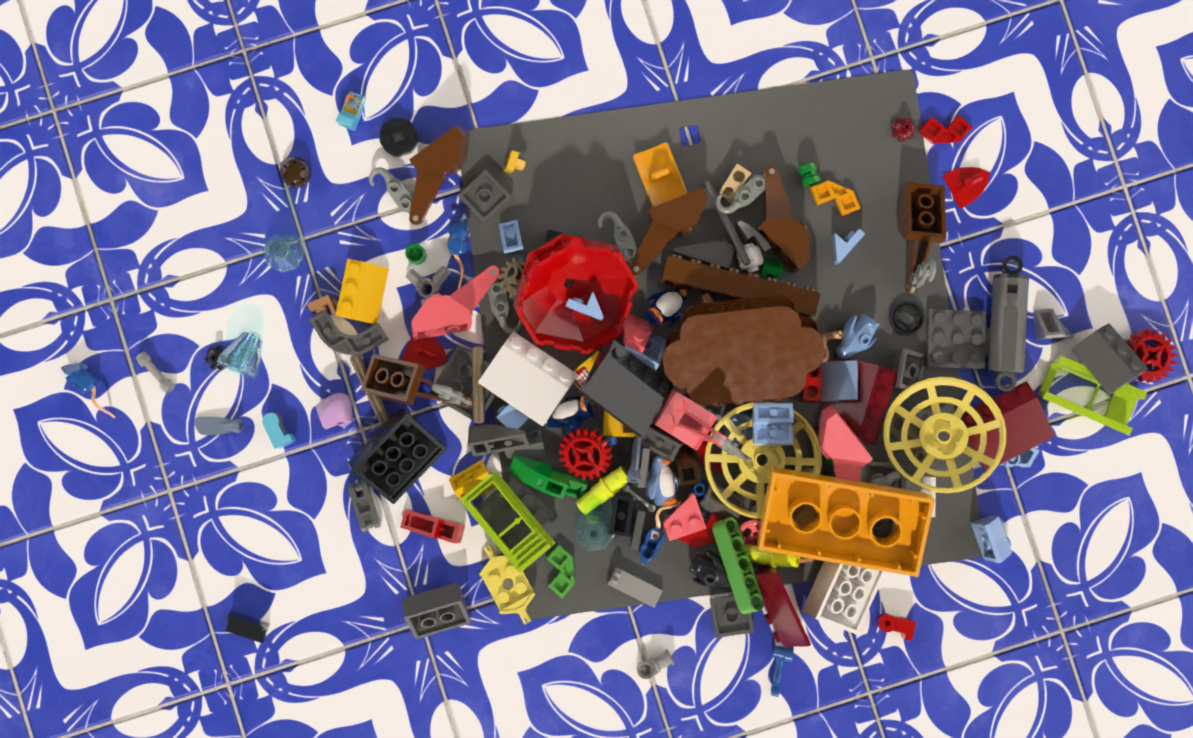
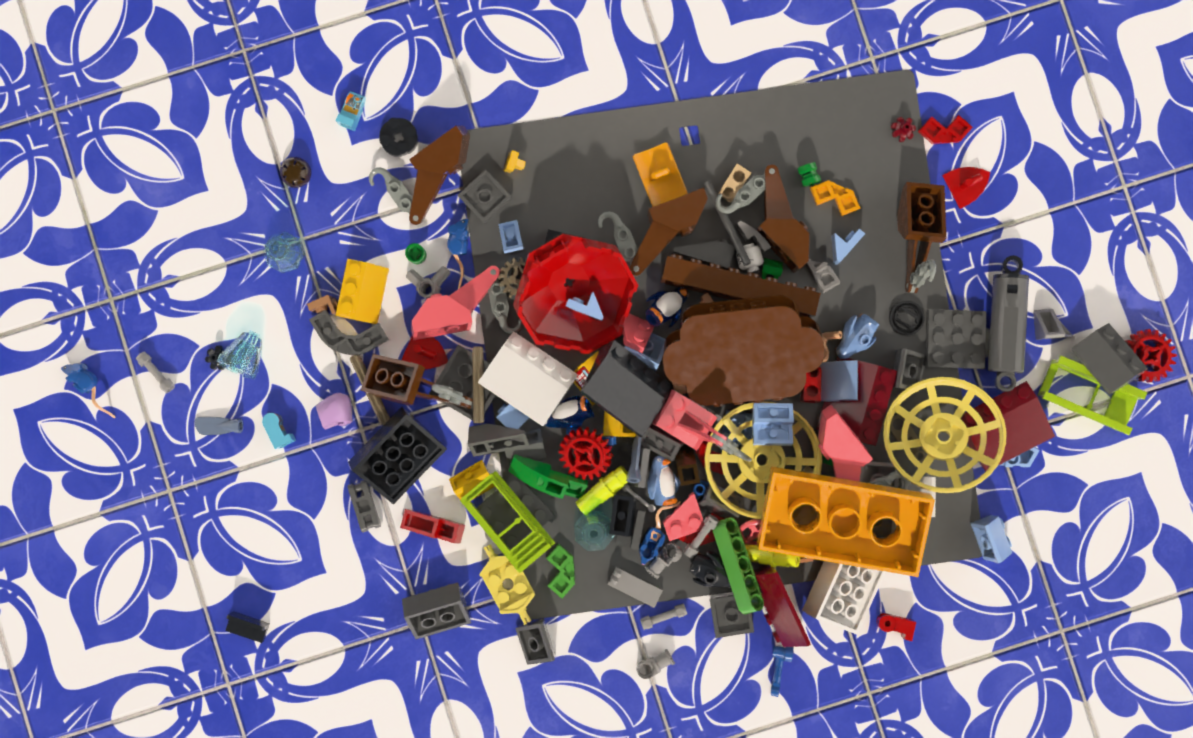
(536, 642): none -> dark grey slope
(648, 622): none -> light grey bar
(663, 559): none -> light grey connector
(692, 548): none -> light grey bar
(823, 275): none -> light grey slope

